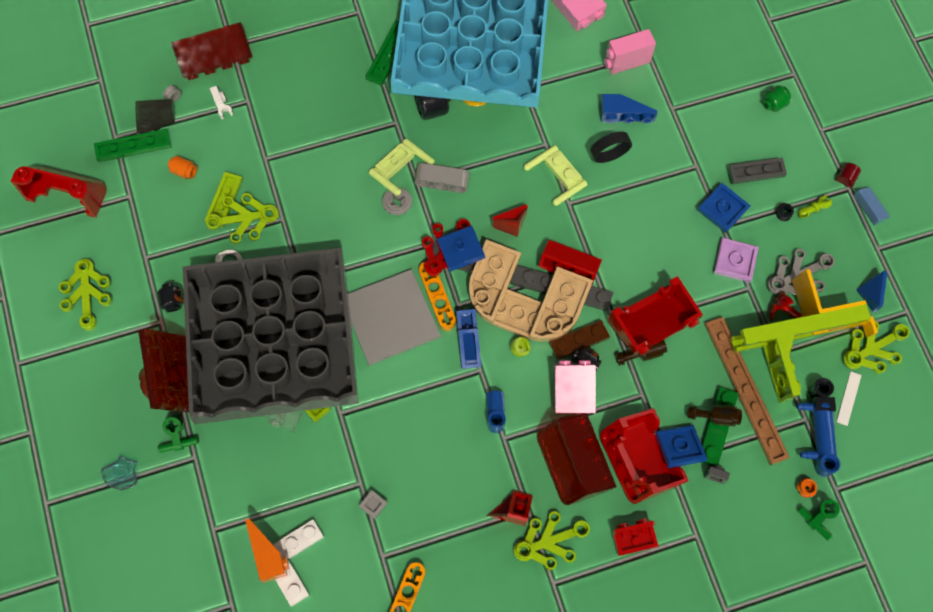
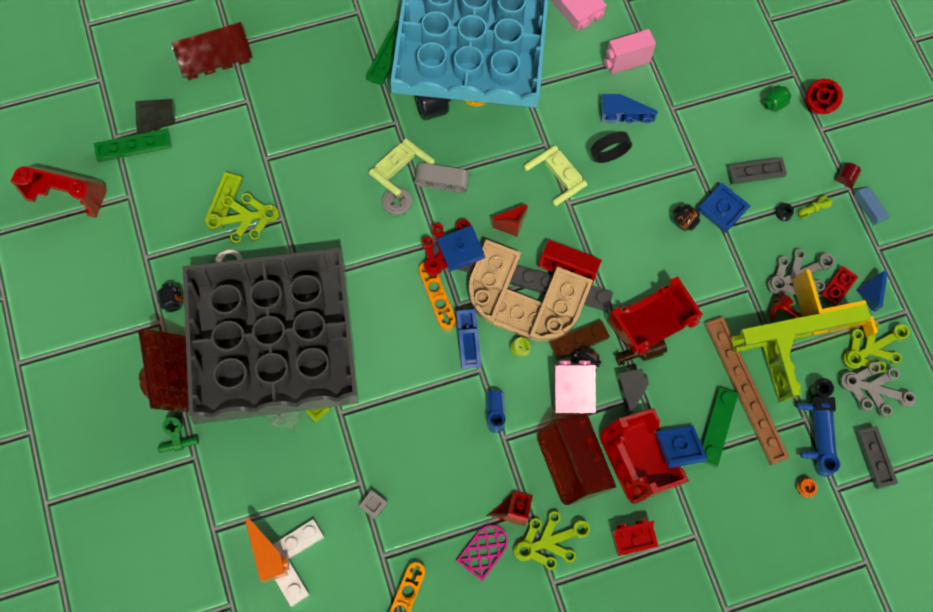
(85, 291): lime plant -> none
(120, 474): clear light blue animal -> none
(172, 92): light grey bush -> none
(182, 167): orange brick -> none
(219, 99): white plate -> none
(391, 317): light grey tile -> none
(470, 569): none -> dark pink window
(632, 387): none -> dark grey slope
(686, 217): none -> black head
(717, 474): dark grey plate -> none
(719, 415): dark brown piece -> none
(736, 260): lavender tile -> none
(815, 522): green piece -> none
(824, 96): none -> red cone
(839, 285): none -> red slope
(849, 398): white sticker -> none
(875, 389): none -> light grey plant
(876, 457): none -> dark grey plate

